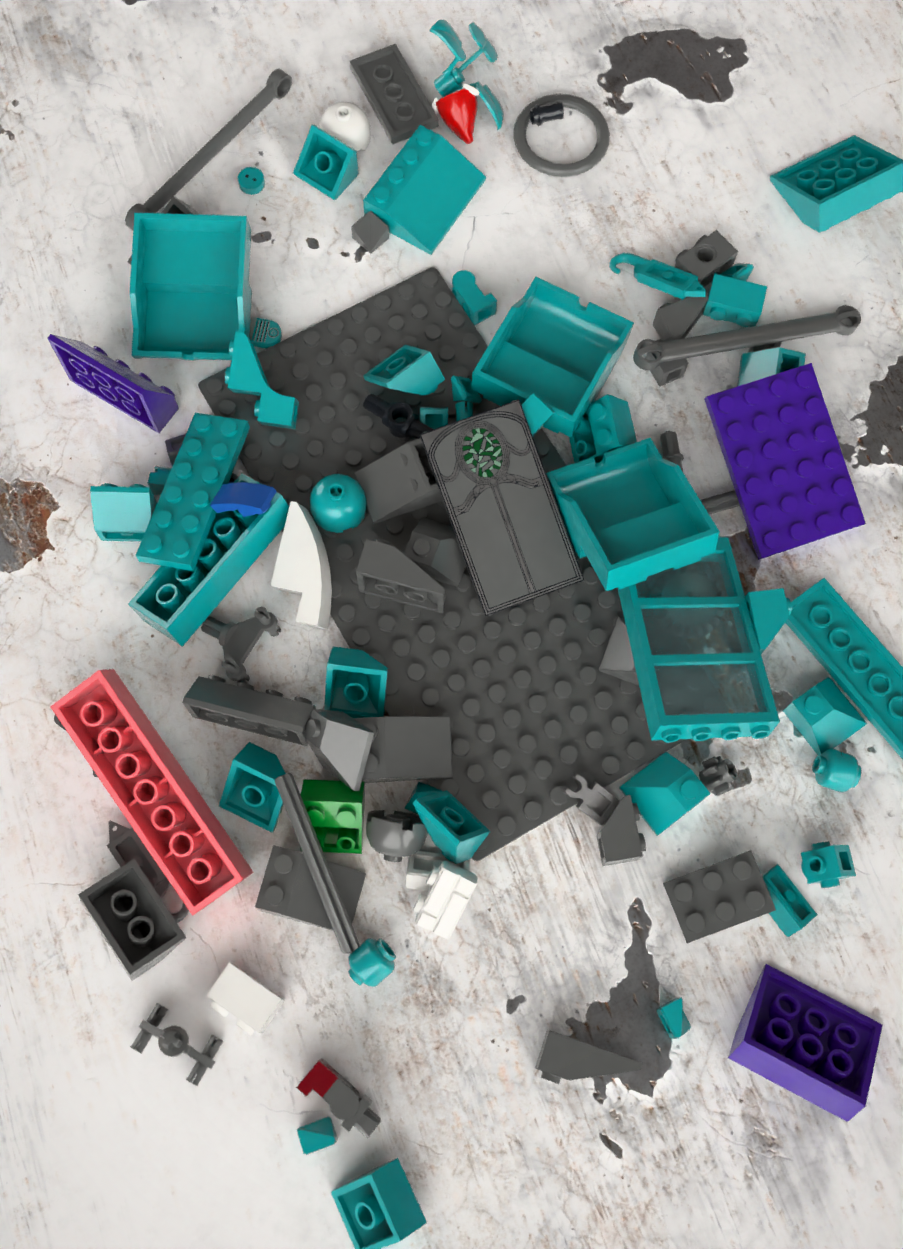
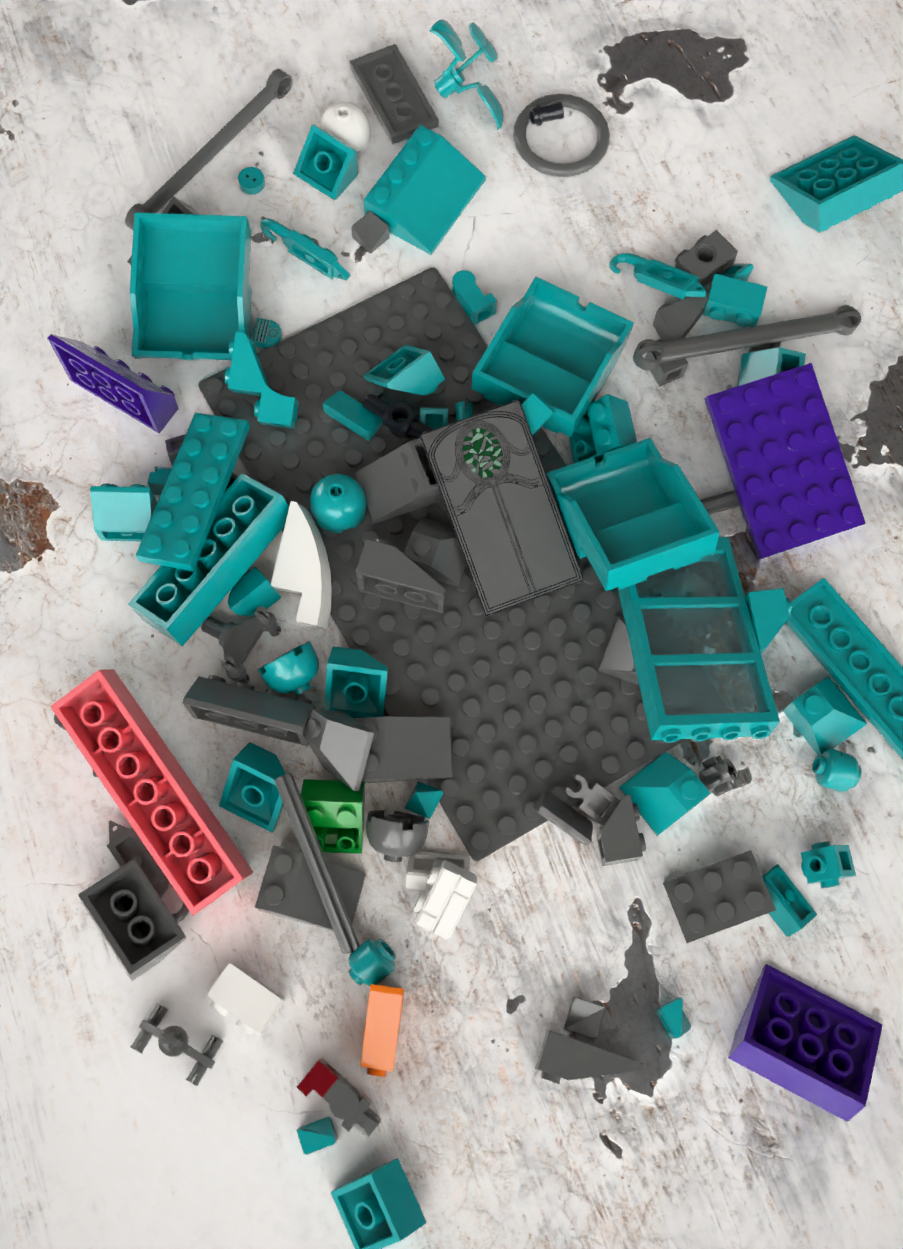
(245, 497): blue slope -> none
(252, 592): none -> teal brick
(291, 670): none -> teal cylinder
(305, 249): none -> teal plate
(352, 415): none -> teal slope
(382, 1029): none -> slope
(451, 826): teal slope -> none
(459, 111): red hat -> none
(462, 390): teal slope -> none
(564, 817): none -> flat silver slope
(584, 1017): none -> dark grey slope
(671, 448): dark grey axle -> none

